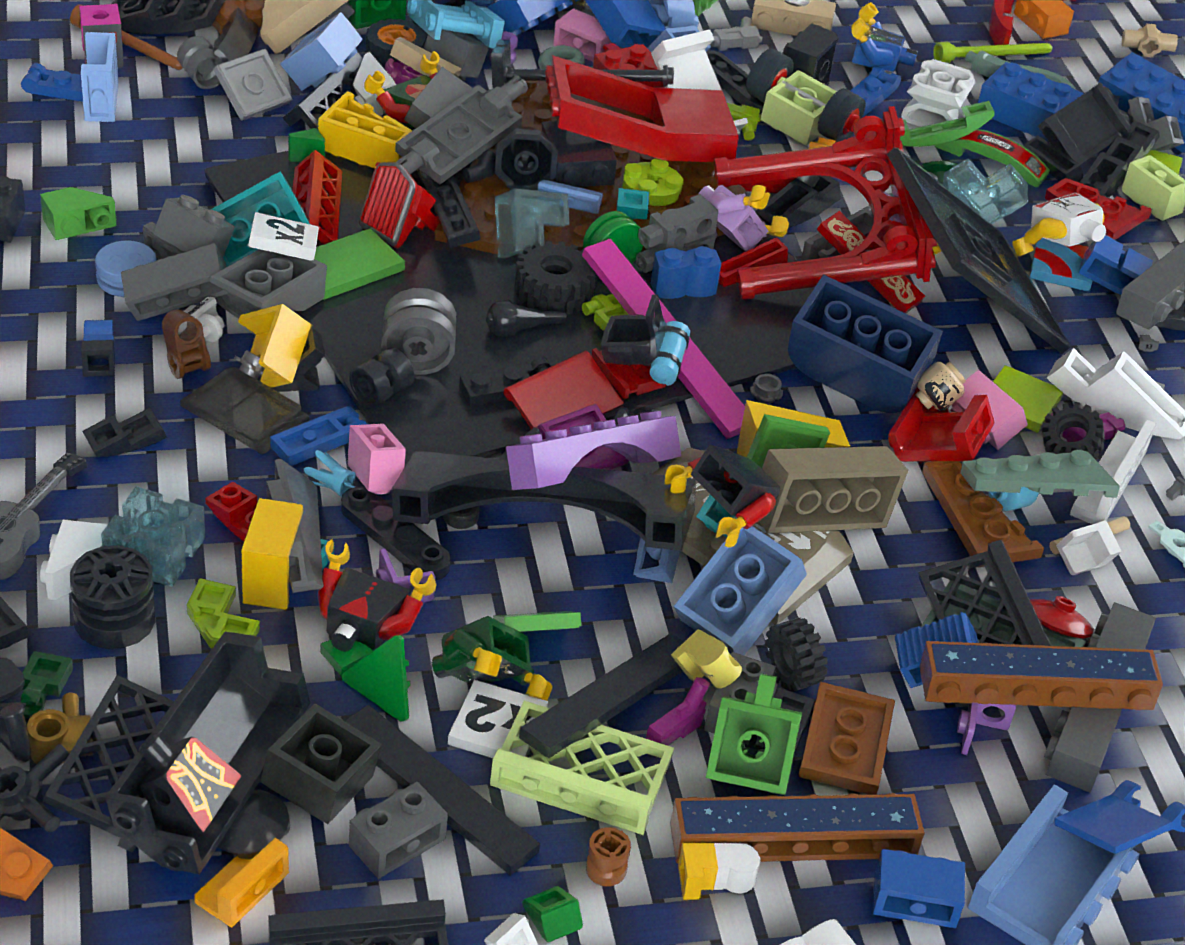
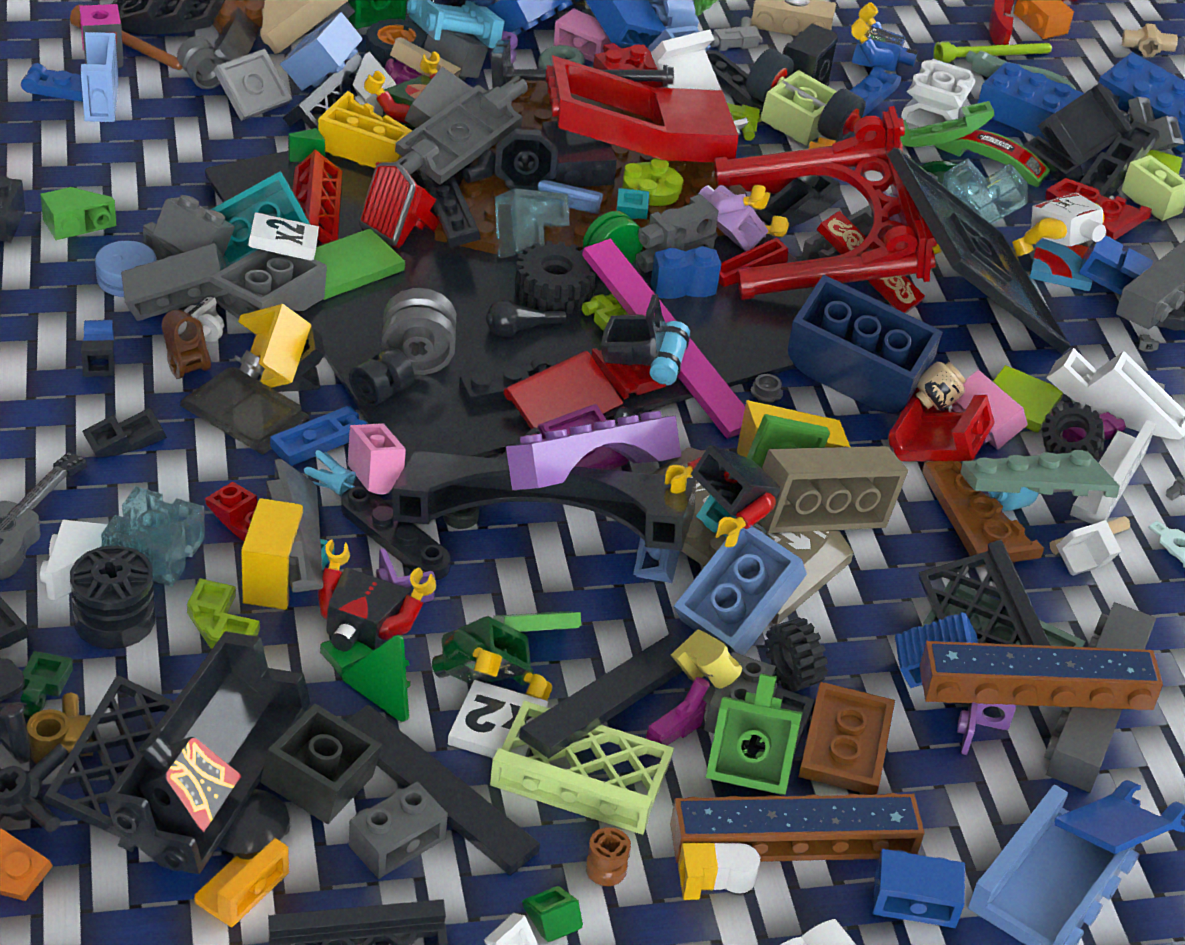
(1062, 617): red dish -> none

